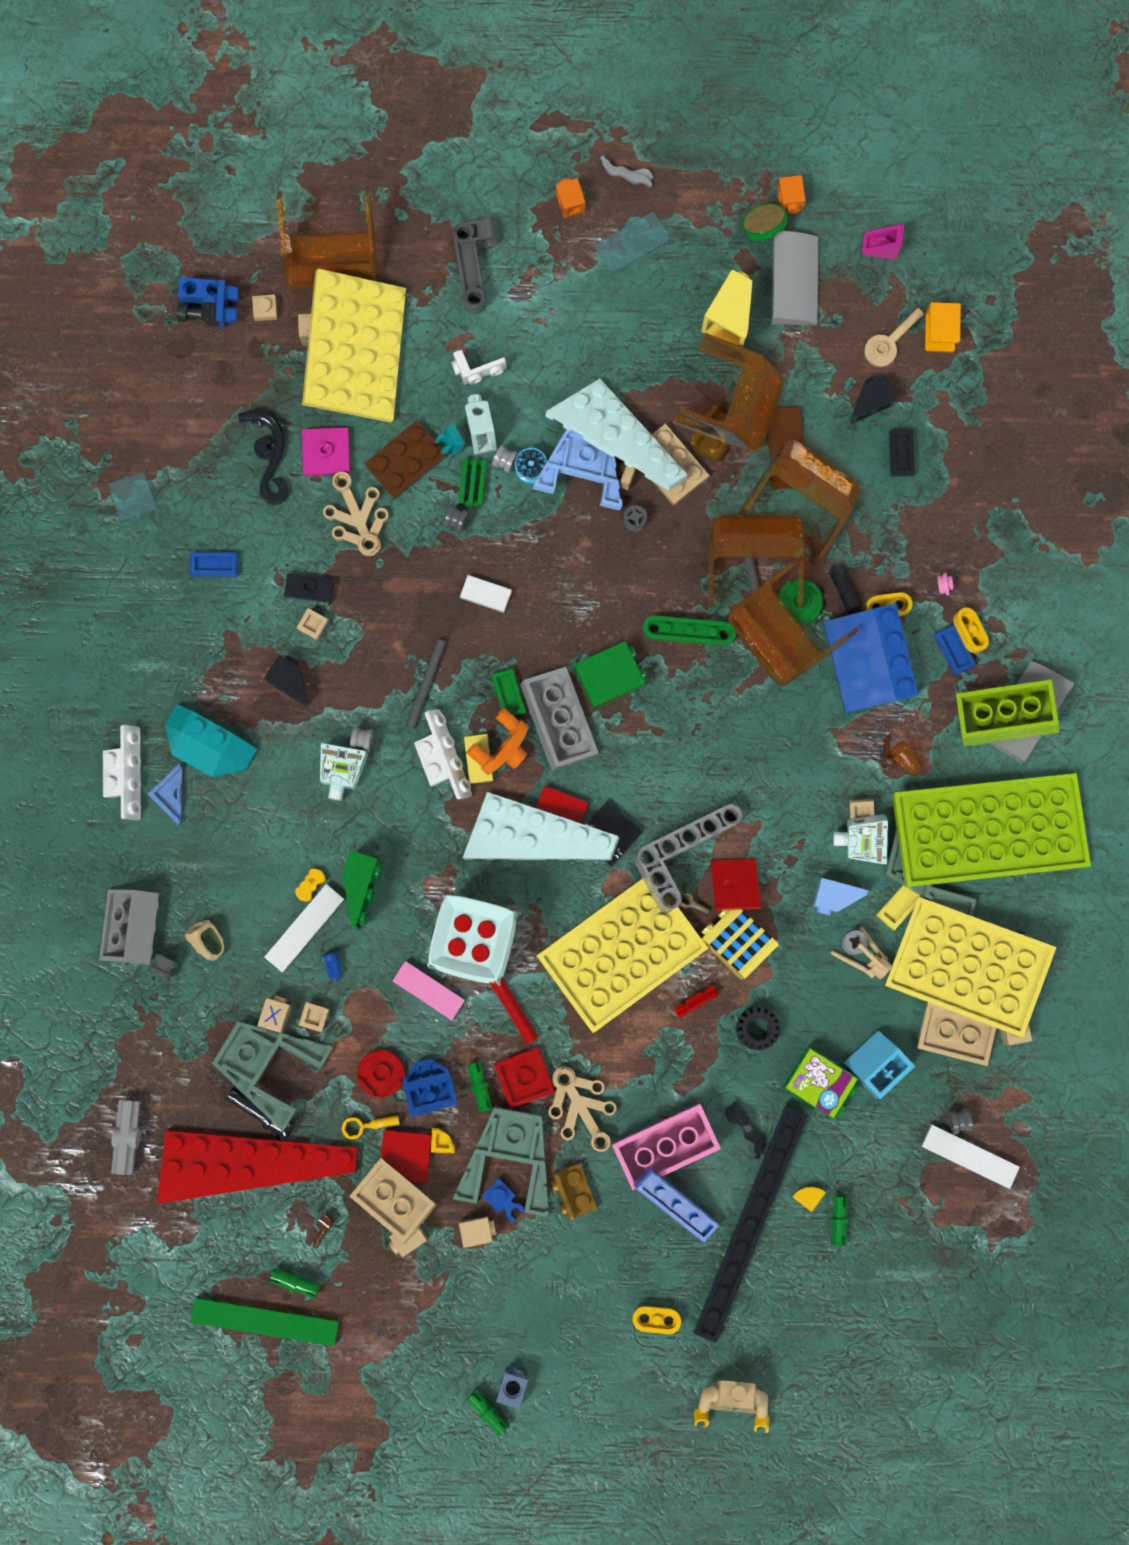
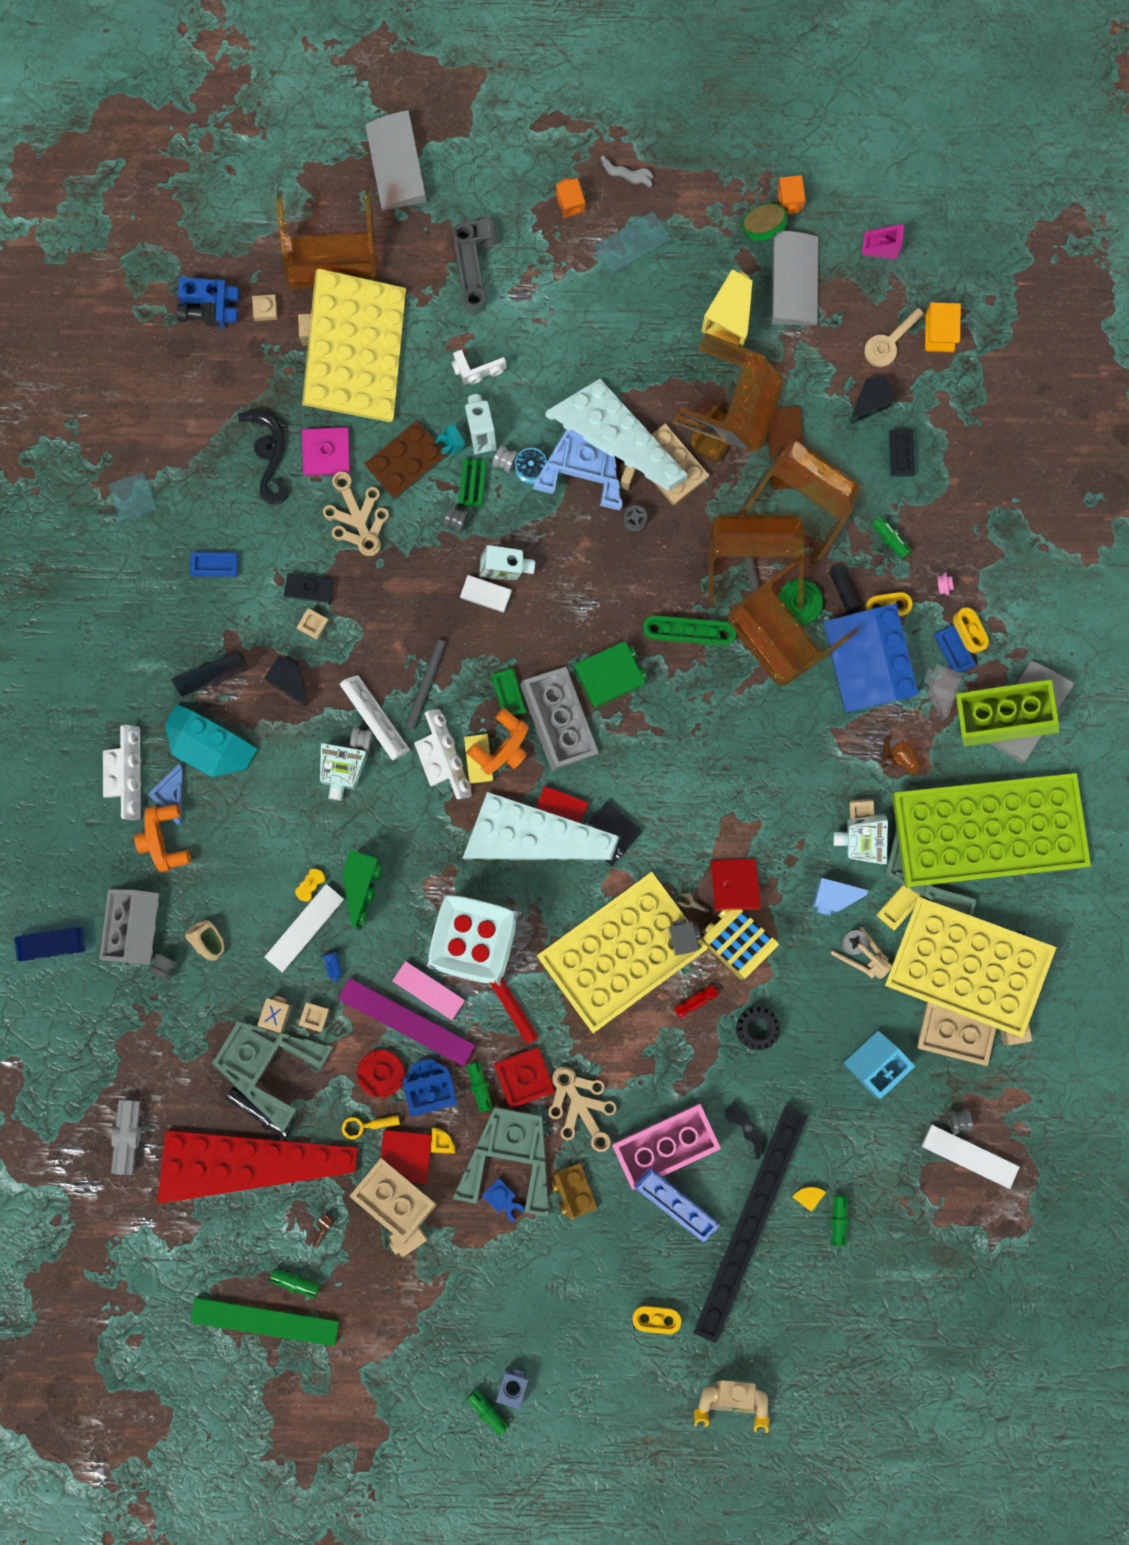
(49, 944): none -> clear blue beam
(152, 839): none -> orange connector
(210, 674): none -> black panel
(375, 717): none -> white tile
(395, 161): none -> light grey slope
(406, 1022): none -> magenta tile
(477, 1231): tan brick -> none
(495, 563): none -> light aqua torso
(680, 846): light grey beam -> none
(683, 937): none -> dark grey brick
(821, 1084): brick -> none
(891, 537): none -> green pin
(941, 689): none -> clear slope

